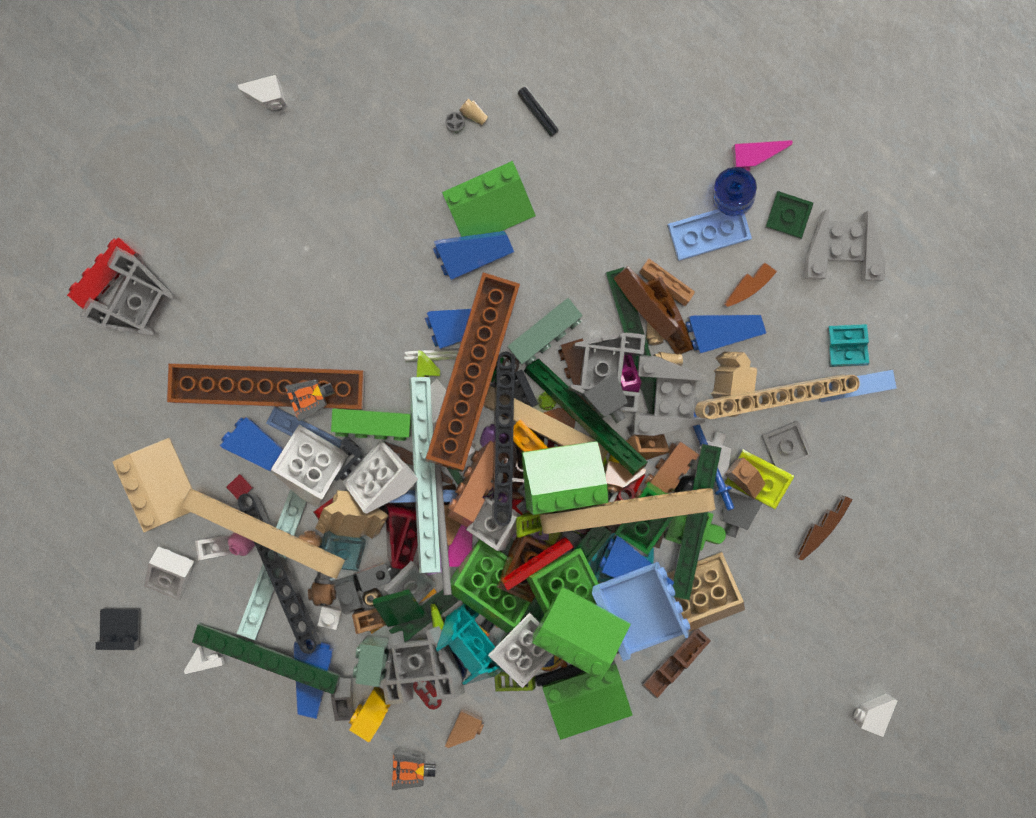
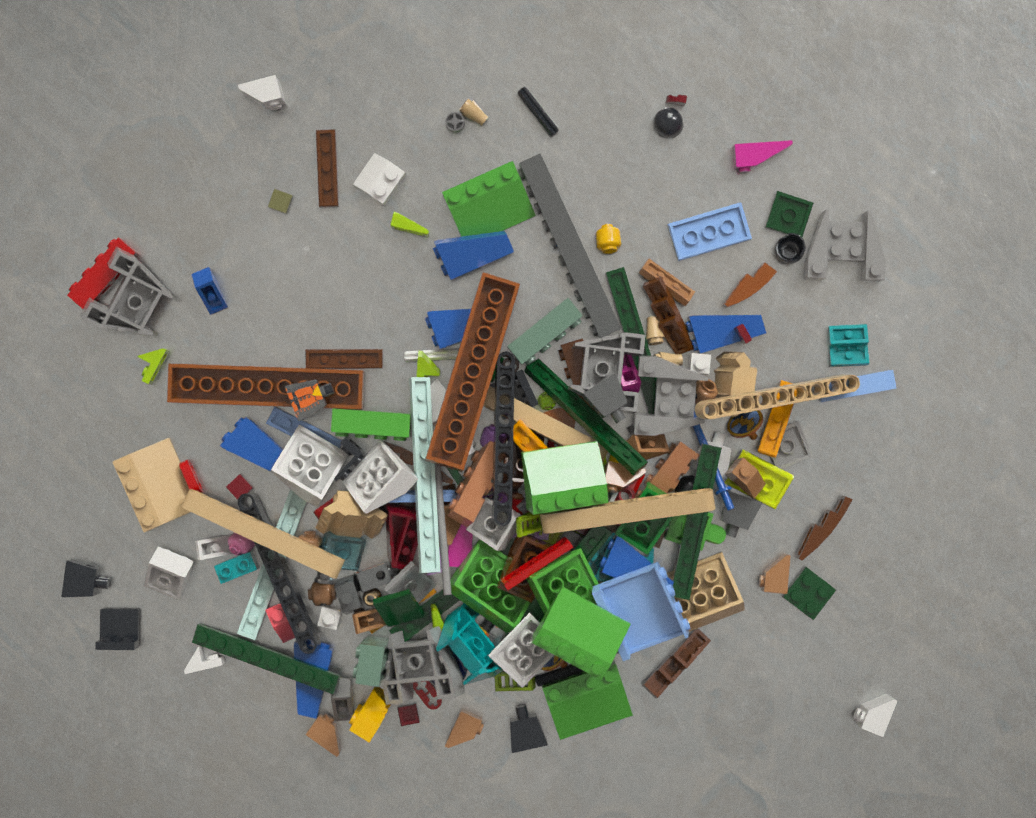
(82, 580): none -> black torso
(156, 360): none -> lime slope
(190, 476): none -> red beam
(209, 290): none -> blue slope
(236, 567): none -> teal brick
(279, 622): none -> coral slope
(280, 201): none -> olive tile
(325, 733): none -> medium nougat slope
(327, 168): none -> reddish brown tile
(344, 358): none -> reddish brown tile
(379, 179): none -> white slope
(404, 224): none -> lime slope
(408, 714): none -> dark red tile
(410, 770): torso -> none
(526, 731): none -> black torso
(569, 246): none -> dark grey brick
(608, 239): none -> yellow head
(646, 303): reddish brown slope -> none
(668, 122): none -> black hair
(679, 100): none -> dark red tile
(699, 363): none -> white brick
(705, 390): none -> medium nougat head
(734, 191): clear blue wheel -> none
(743, 334): none -> dark red tile
(745, 424): none -> shield
(775, 427): none -> light orange tile
(776, 576): none -> medium nougat slope
(790, 248): none -> black hair
(809, 593): none -> dark green plate

